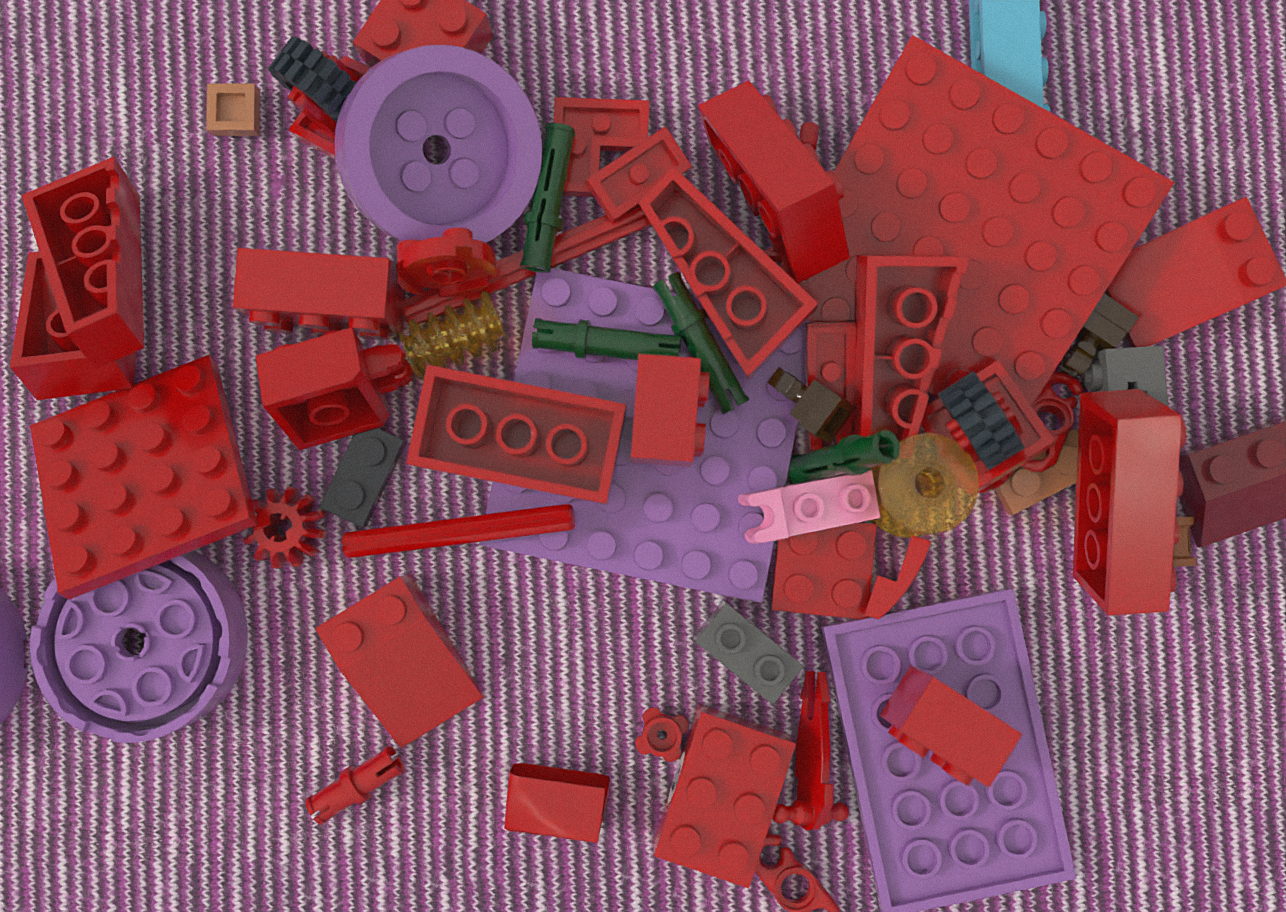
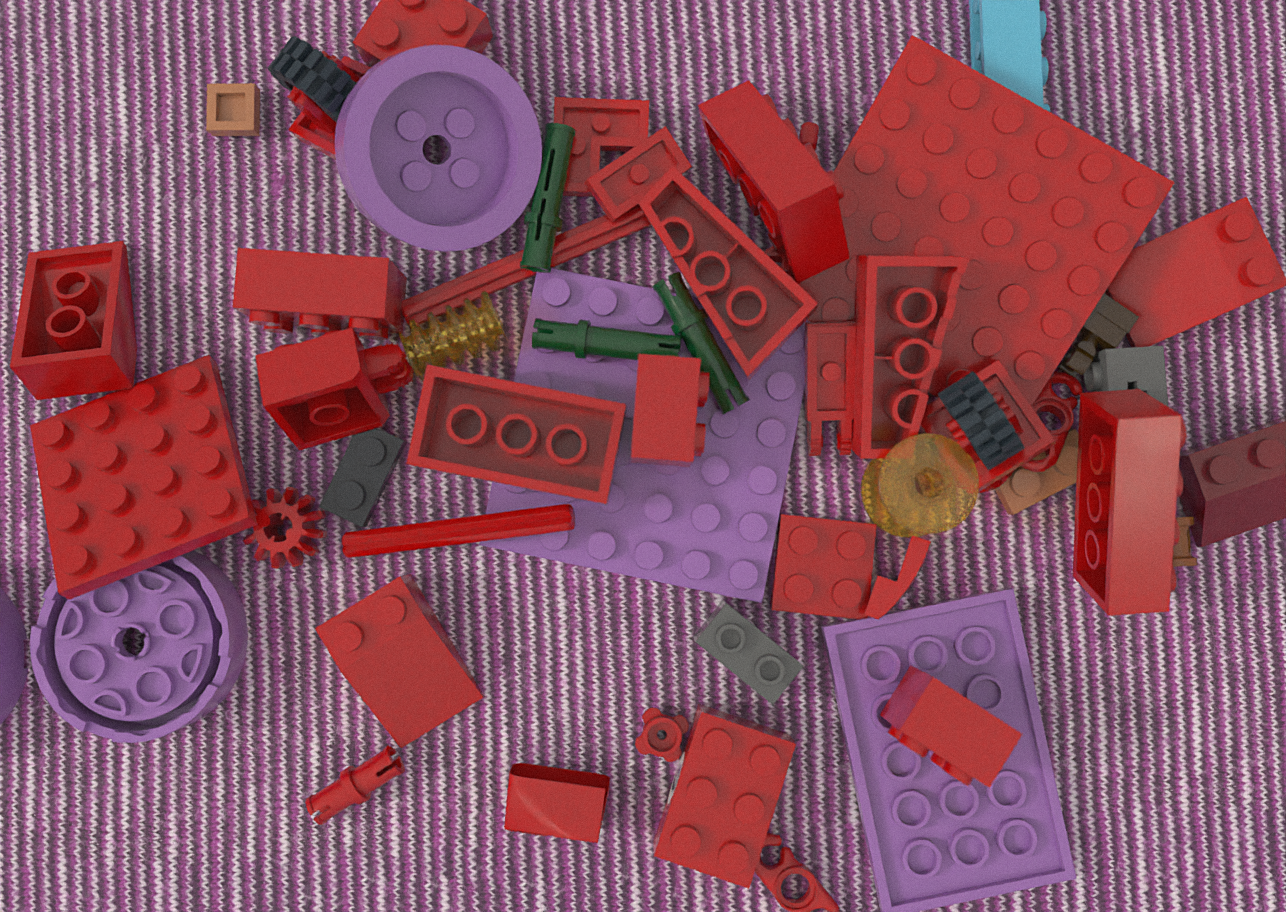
(93, 257): red wedge -> none
(449, 262): red plate -> none
(812, 506): bright pink plate -> none
(812, 766): red piece -> none
(816, 406): dark brown piece -> none
(850, 456): dark green pin -> none

